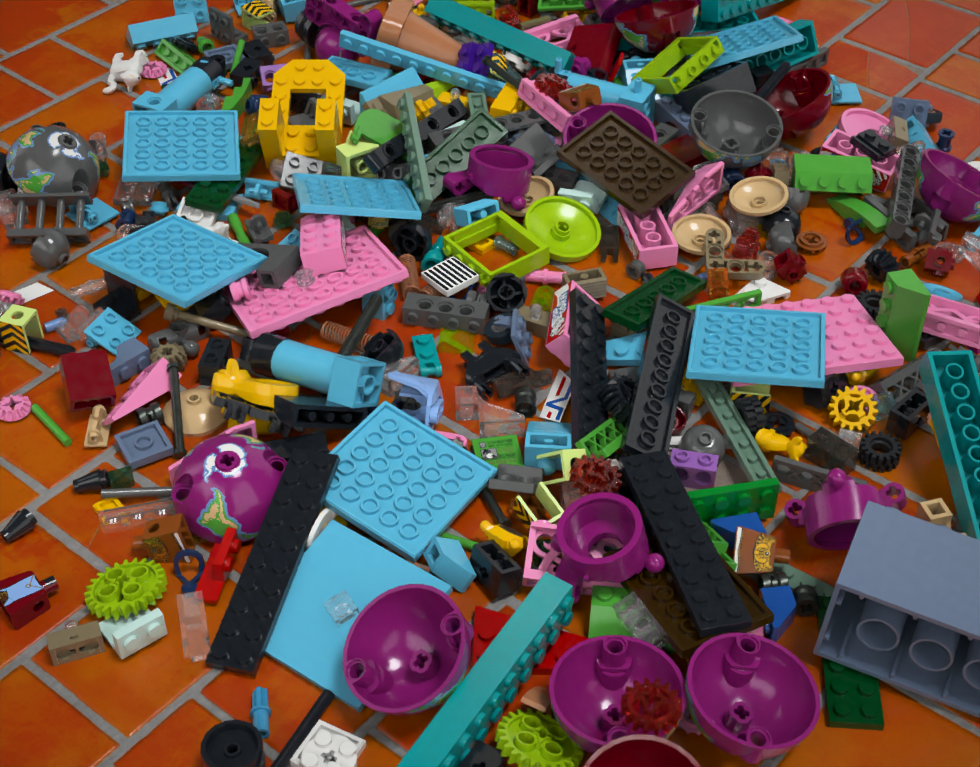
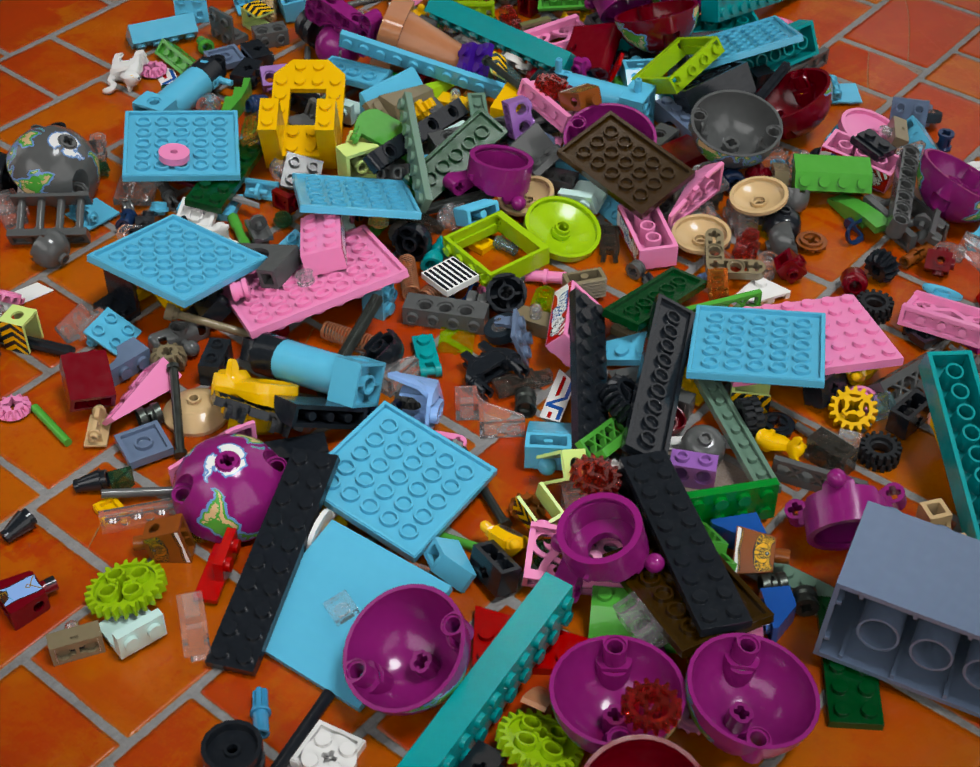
(61, 314): medium blue arm -> none
(88, 288): clear pin -> none
(174, 154): none -> bright pink piece
(185, 44): black gear -> none
(187, 586): dark blue piece -> none
(240, 46): bright green bar -> none
(331, 169): clear light blue slope -> none
(498, 450): bright green tile -> none
(514, 119): none -> medium lavender brick
(517, 478): dark grey bracket -> none
(903, 311): bright green slope -> none

